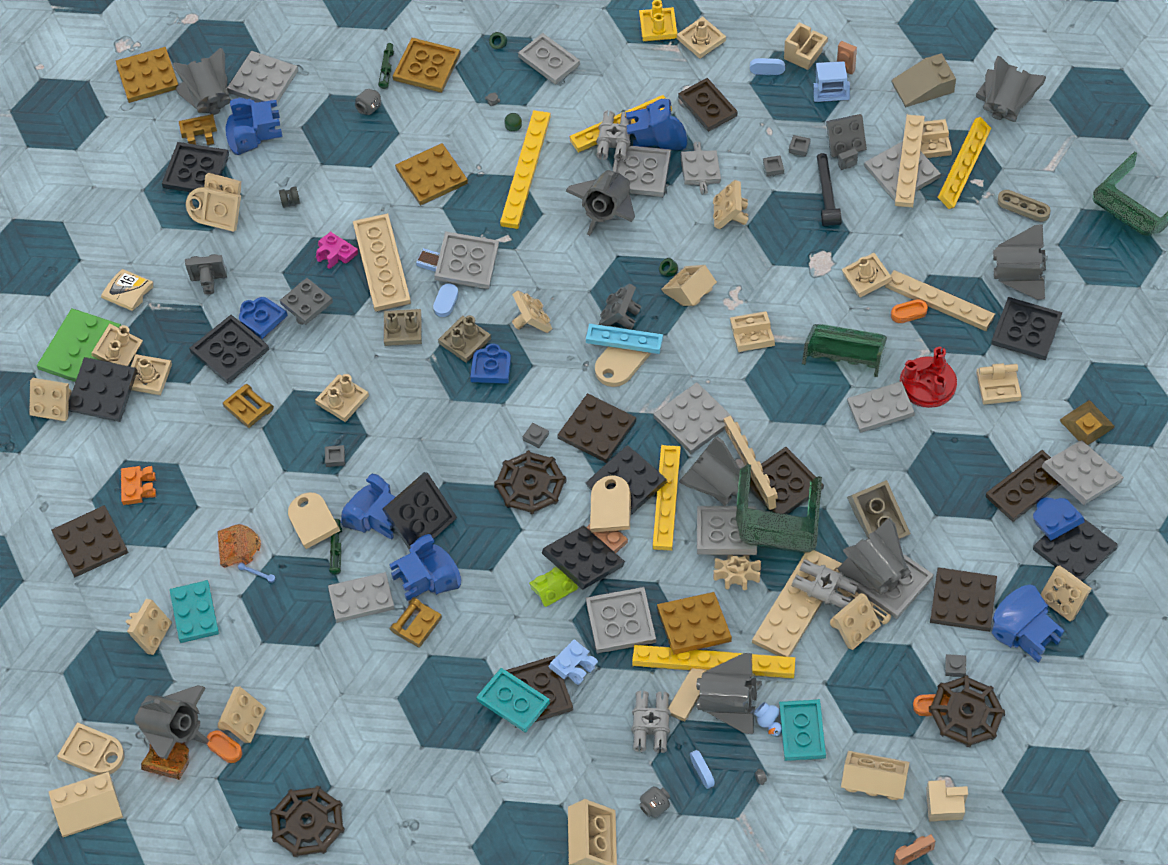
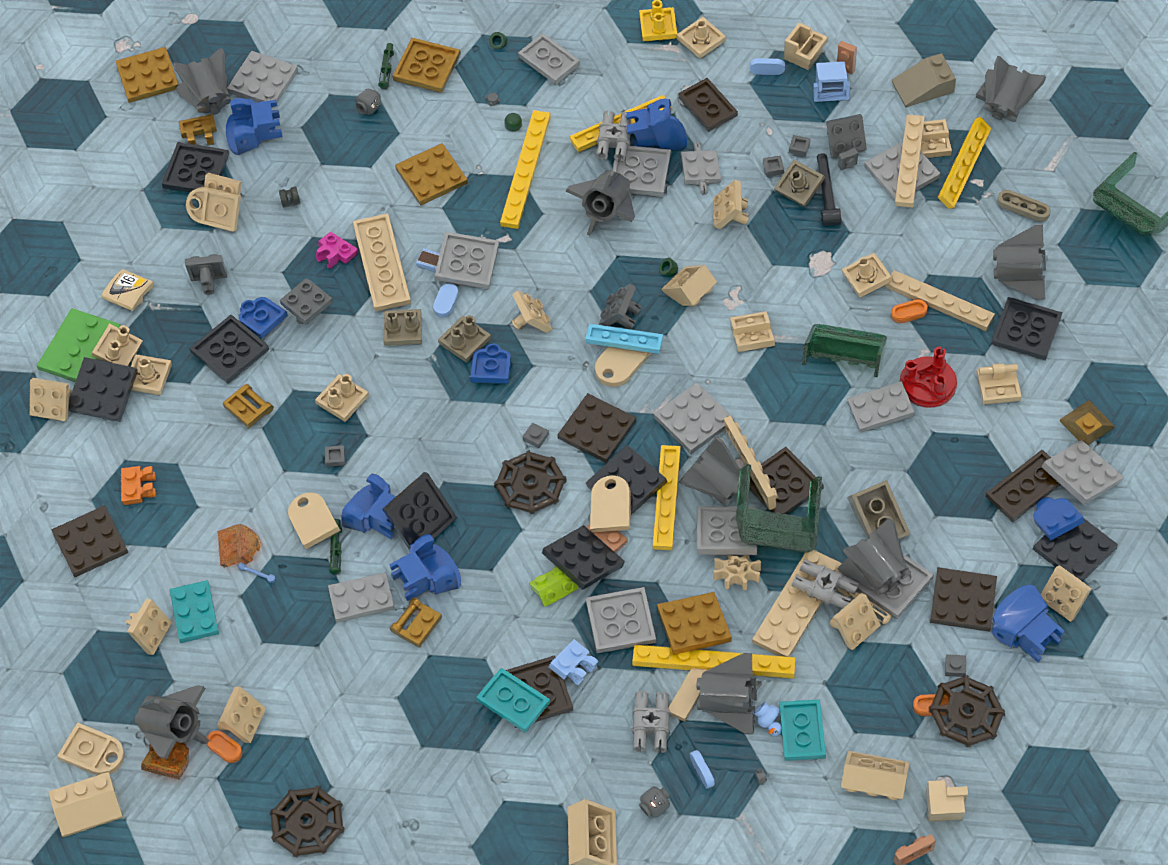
(796, 178): none -> dark tan plate

